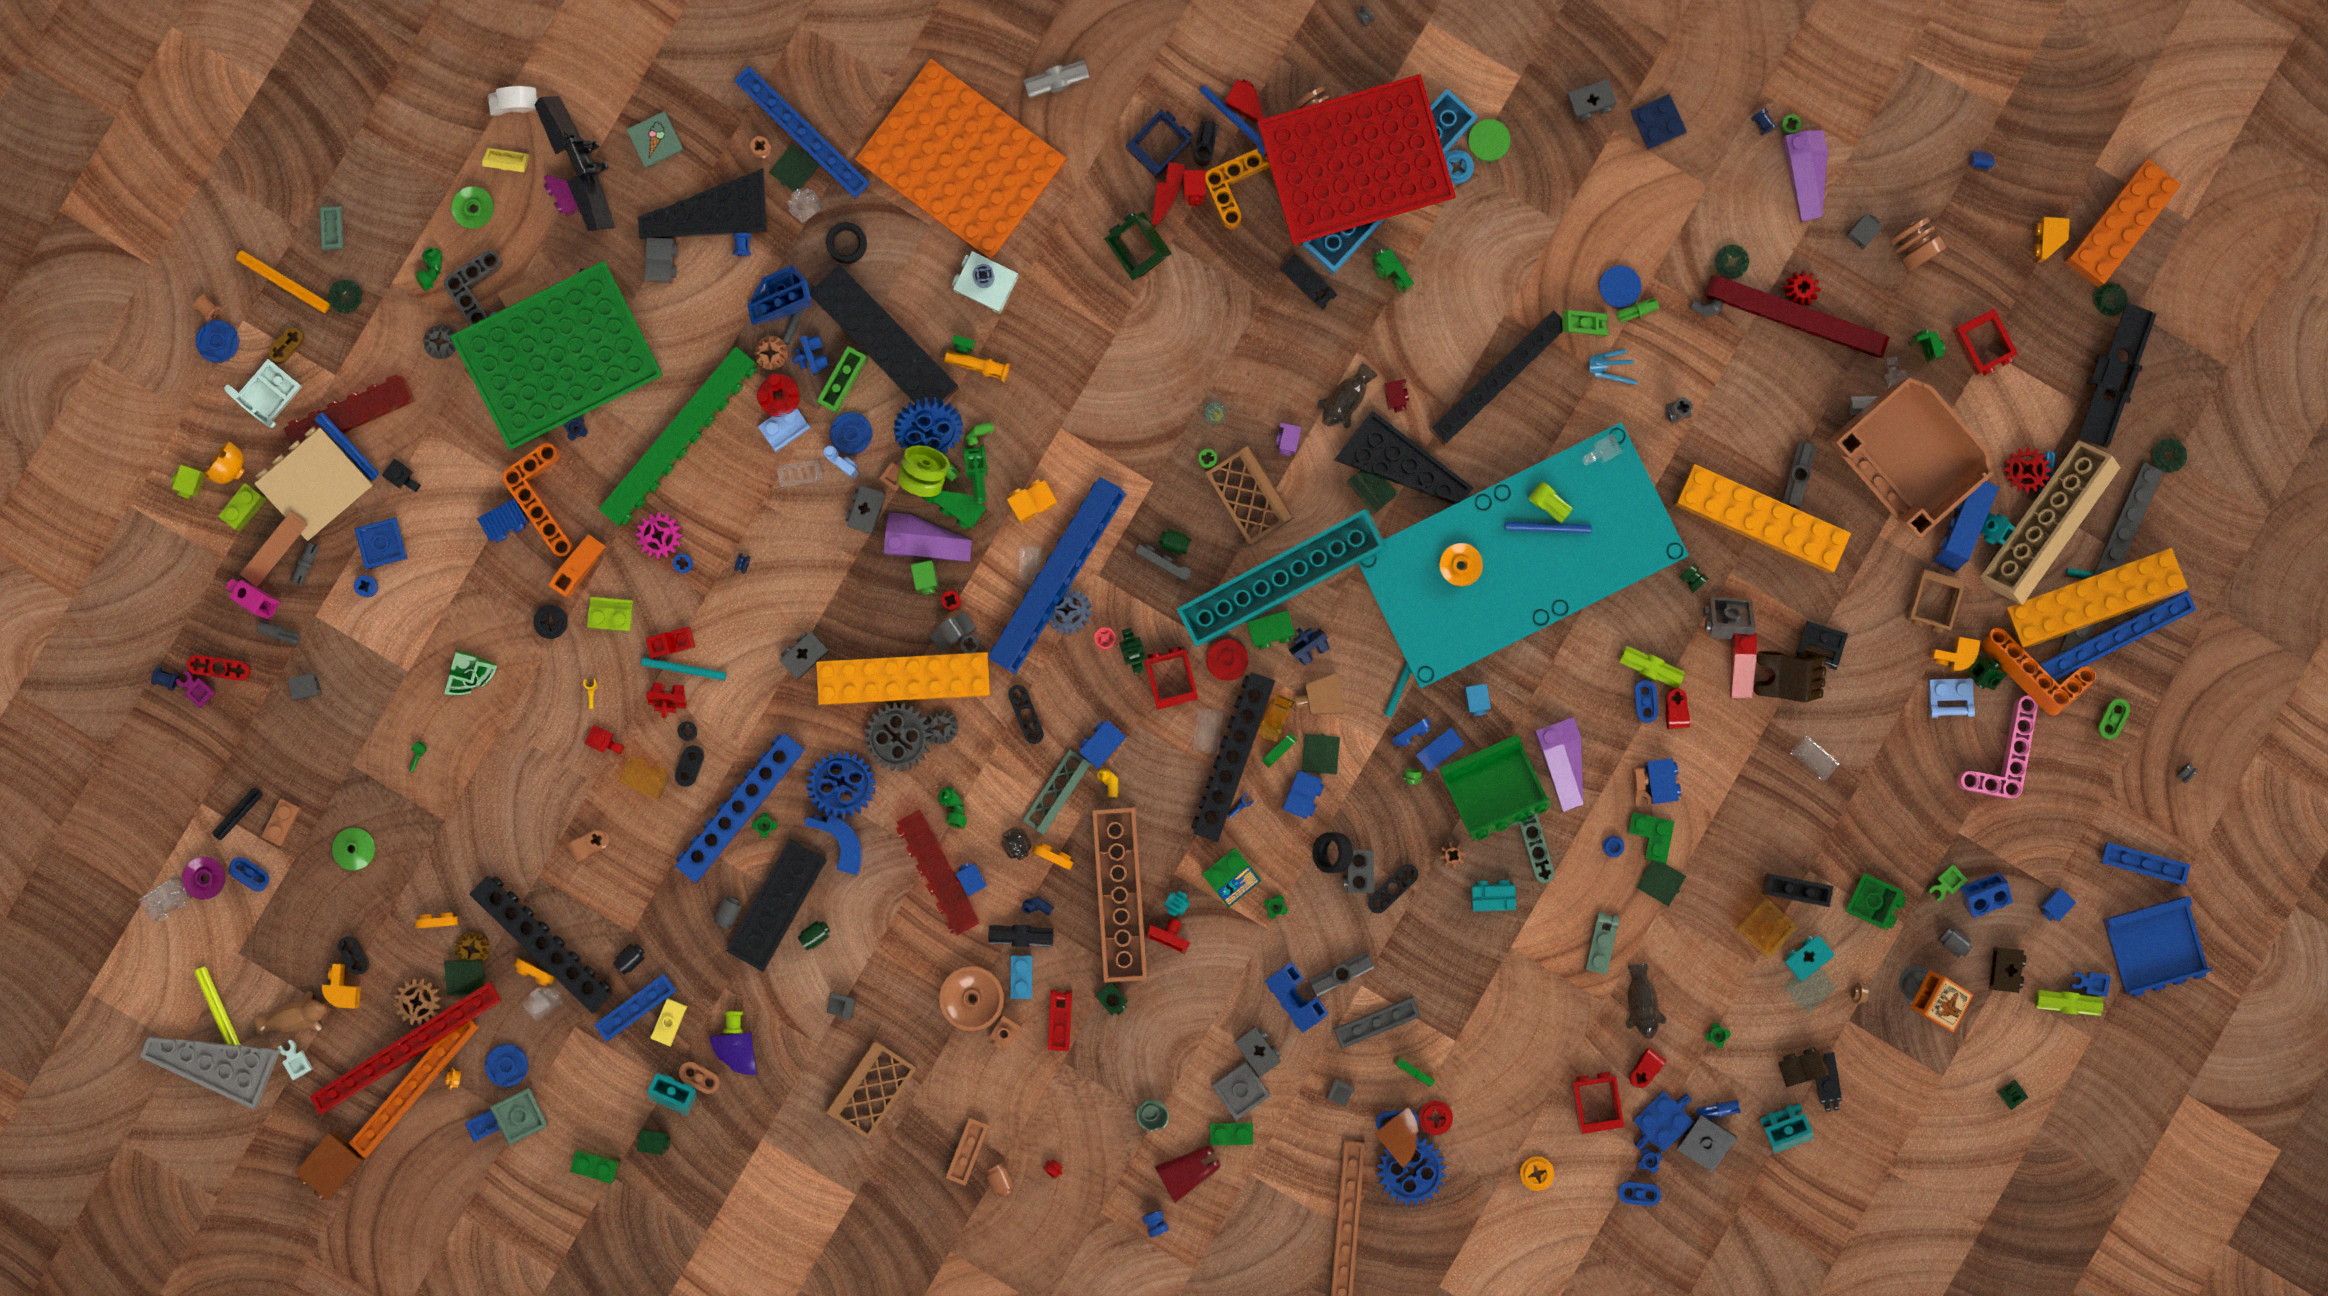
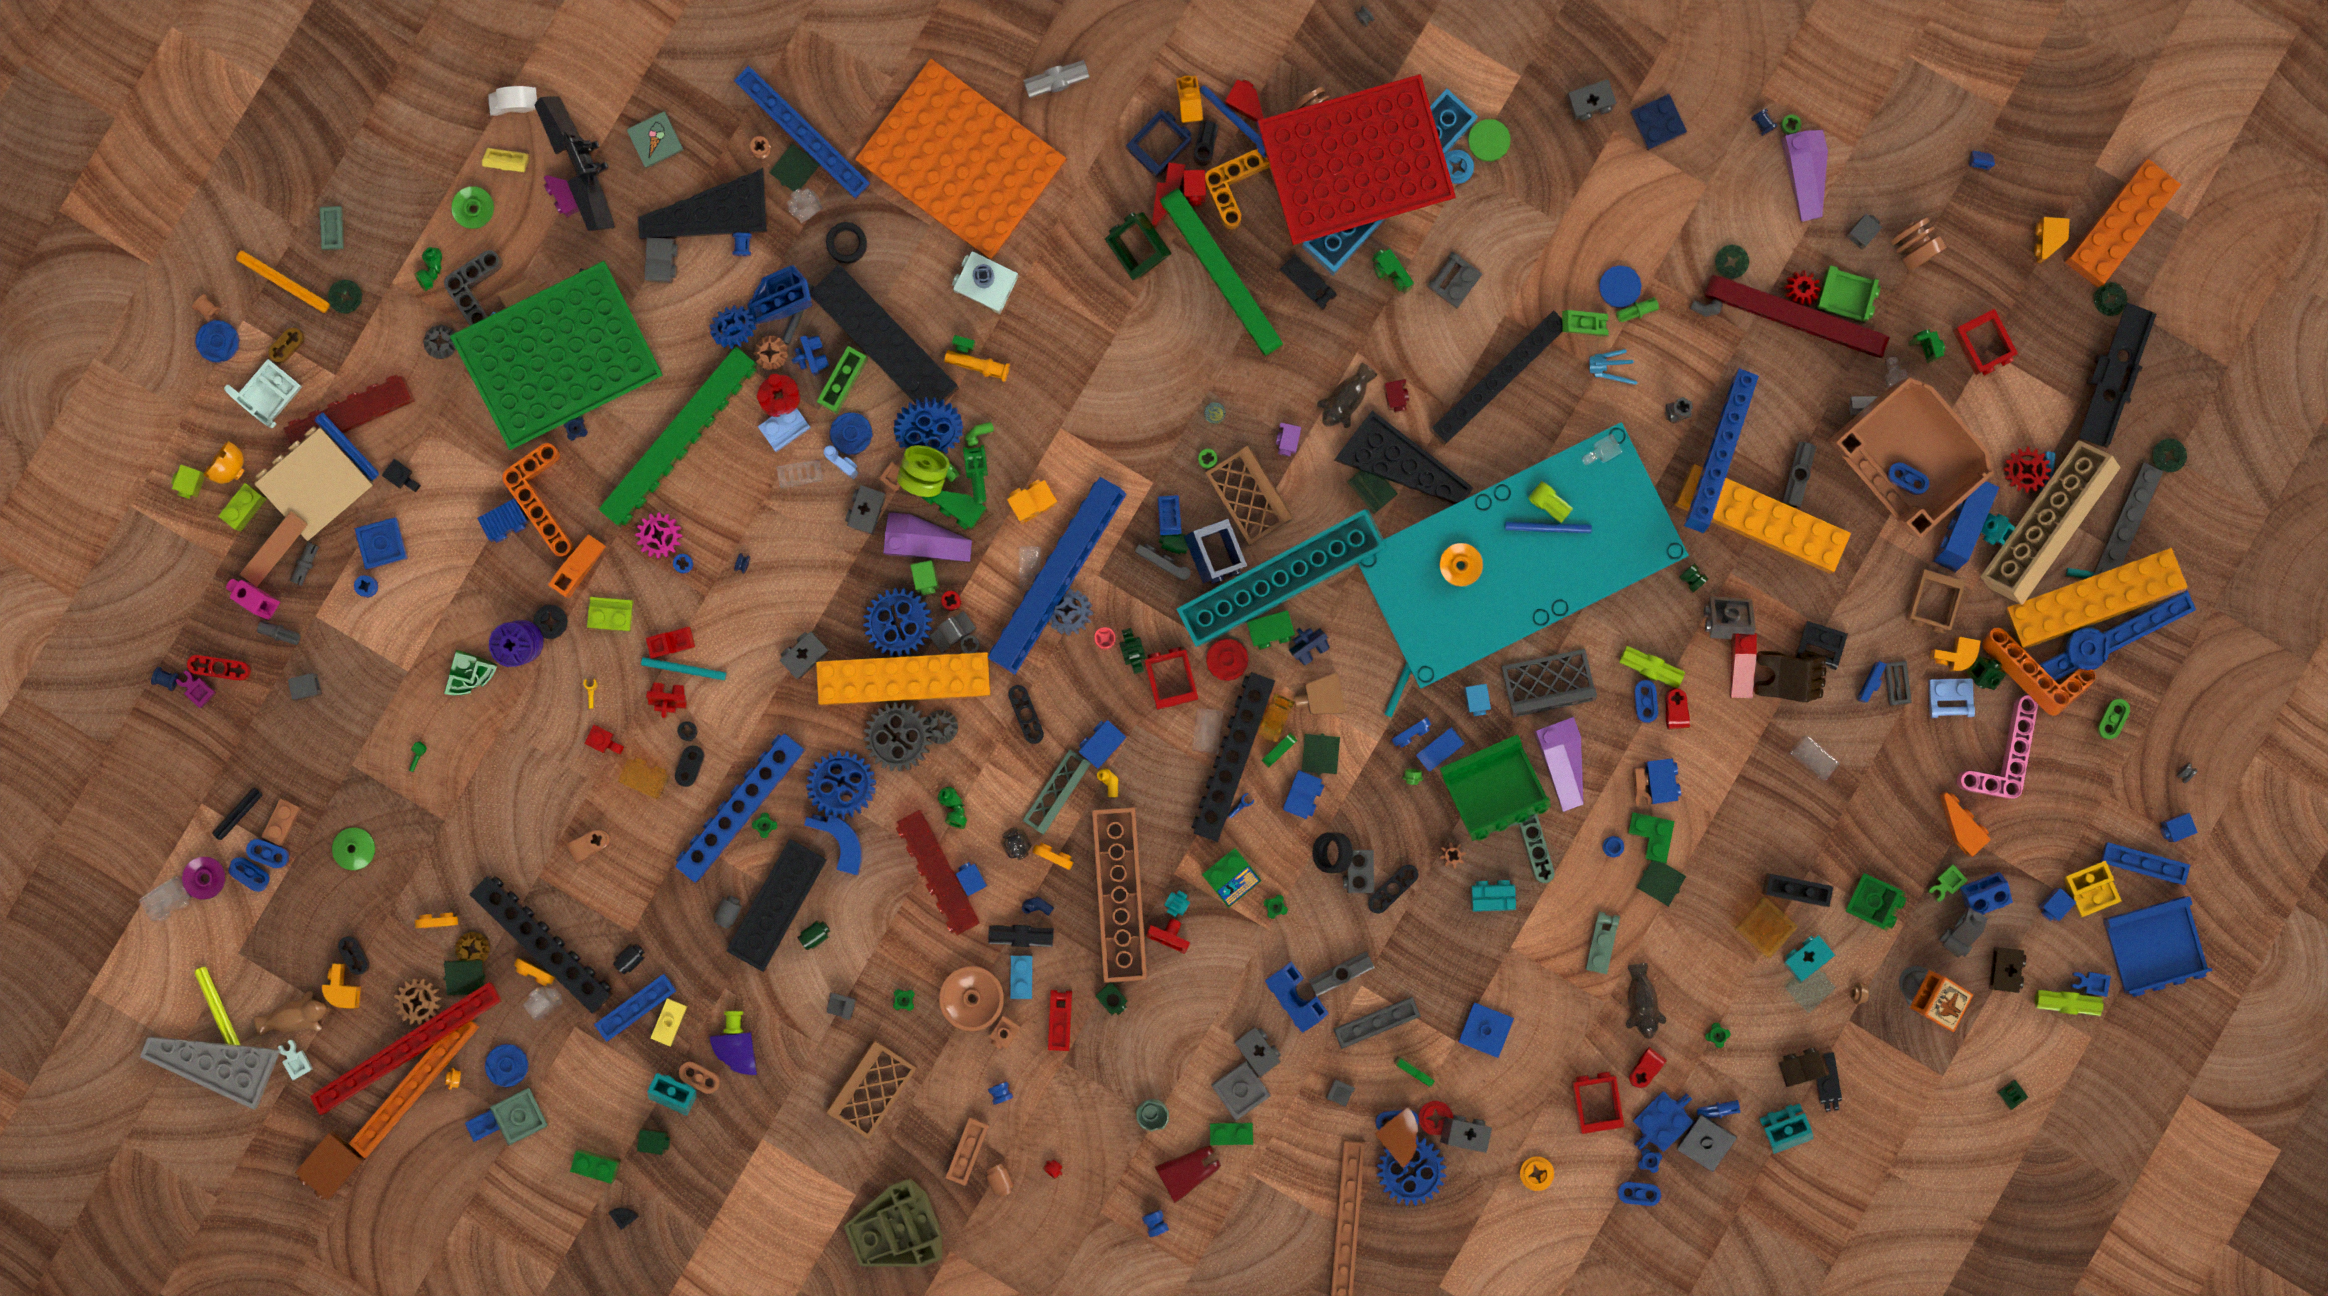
(268, 853): none -> blue plate
(527, 643): none -> dark purple wheel
(623, 1216): none -> black tile
(733, 327): none -> blue gear
(880, 629): none -> blue gear
(896, 1229): none -> olive wedge
(899, 1004): none -> green plate
(1000, 1093): none -> blue wheel
(1169, 515): none -> blue plate
(1189, 98): none -> light orange slope
(1201, 557): none -> dark blue window
(1221, 272): none -> green beam
(1460, 284): none -> dark grey plate
(1477, 1136): none -> dark grey brick
(1486, 1030): none -> blue plate
(1552, 701): none -> dark grey fence
(1721, 451): none -> blue brick
(1847, 295): none -> bright green panel
(1872, 682): none -> blue plate
(1903, 664): none -> dark grey tile
(1907, 479): none -> blue plate
(1963, 829): none -> orange slope
(1969, 926): none -> dark grey brick
(2087, 648): none -> blue tile
(2092, 889): none -> yellow brick
(2178, 827): none -> blue brick

